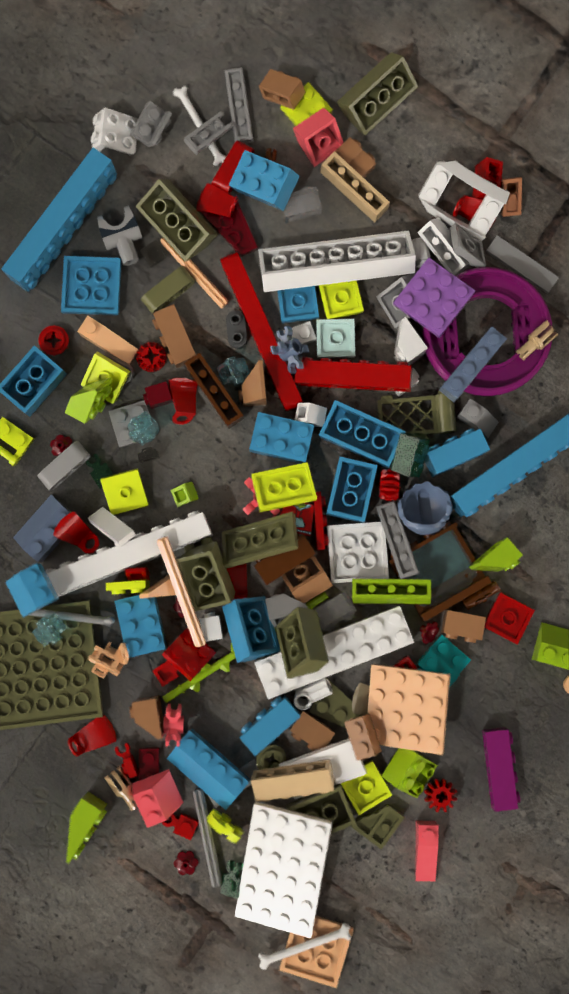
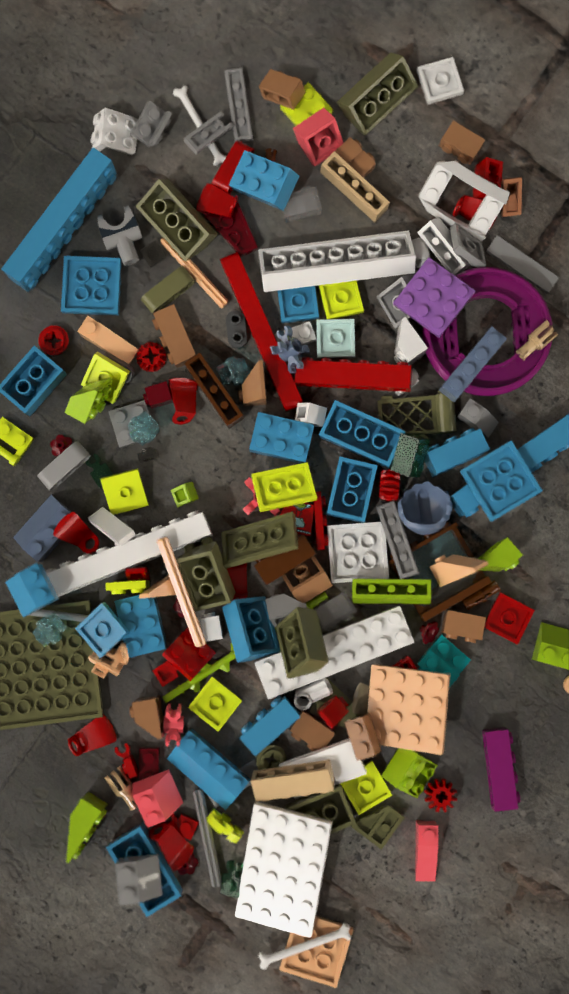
(102, 630): none -> dark azure plate
(137, 843): none -> dark azure brick
(138, 879): none -> light grey slope
(173, 845): none -> red piece
(215, 703): none -> neon yellow plate
(333, 710): none -> red slope
(440, 80): none -> white plate
(454, 567): none -> light nougat slope
(461, 143): none -> medium nougat brick
(501, 481): none -> dark azure plate

